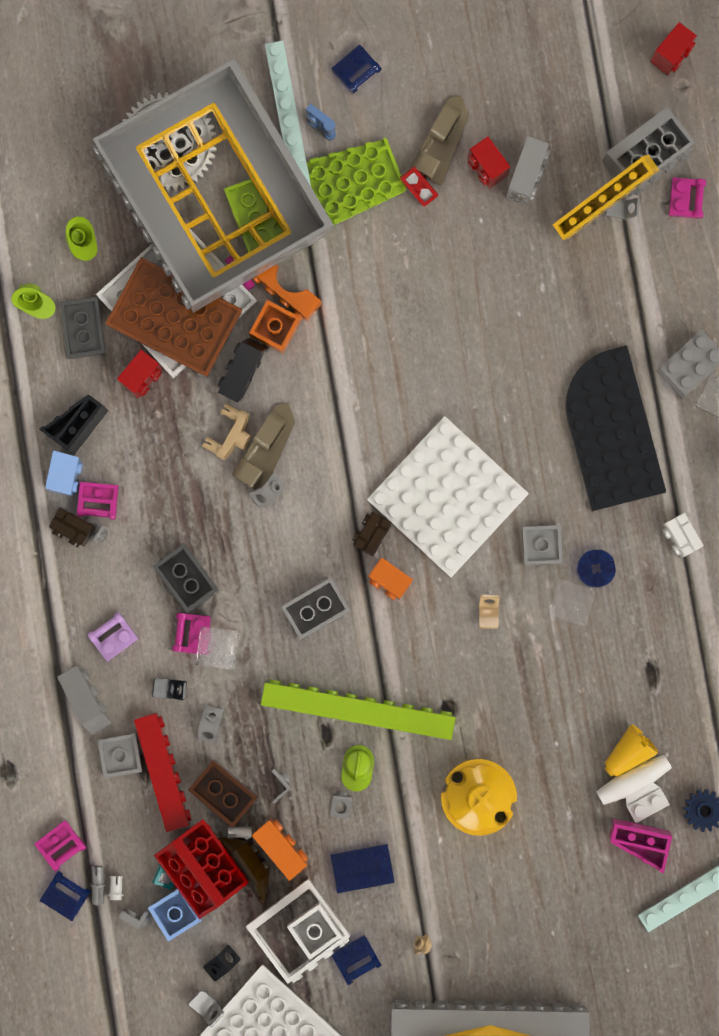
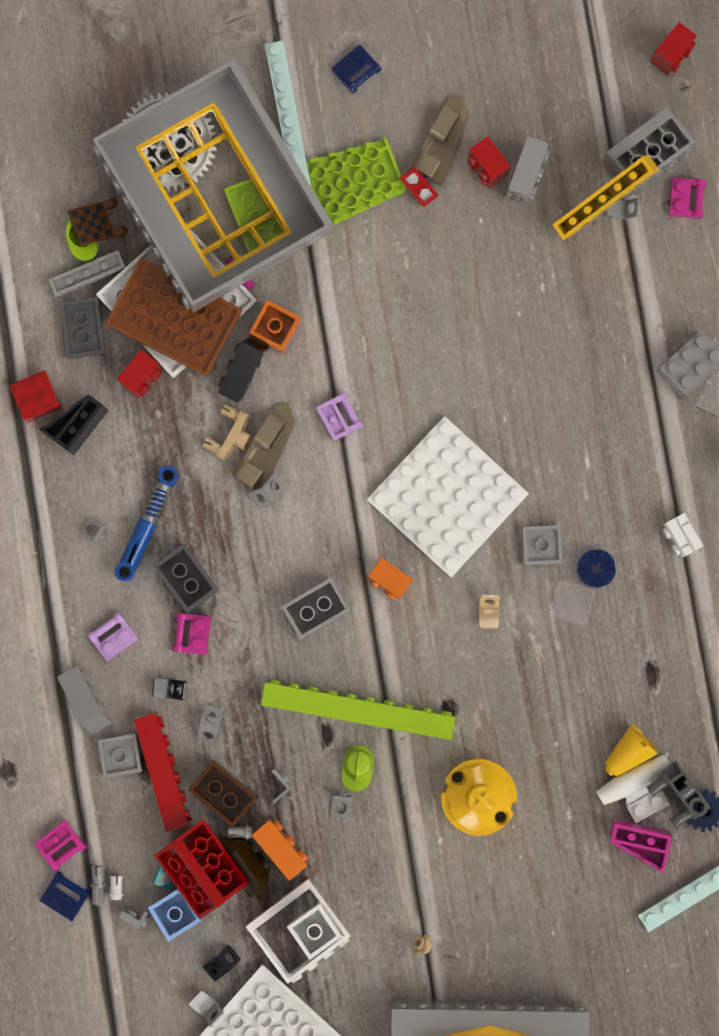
(33, 301): lime piece -> none
(35, 396): none -> red brick
(63, 474): light blue slope -> none
(71, 527): dark brown brick -> none
(86, 274): none -> light grey plate
(93, 224): none -> reddish brown flag
(97, 494): dark pink plate -> none
(145, 526): none -> blue piece
(217, 648): clear plate -> none
(303, 302): orange arch -> none
(319, 120): medium blue plate -> none
(333, 419): none -> lavender plate
(352, 954): clear blue plate -> none
(362, 868): clear blue plate -> none
(372, 534): dark brown brick -> none
(612, 432): black plate -> none
(685, 793): none -> dark grey piece

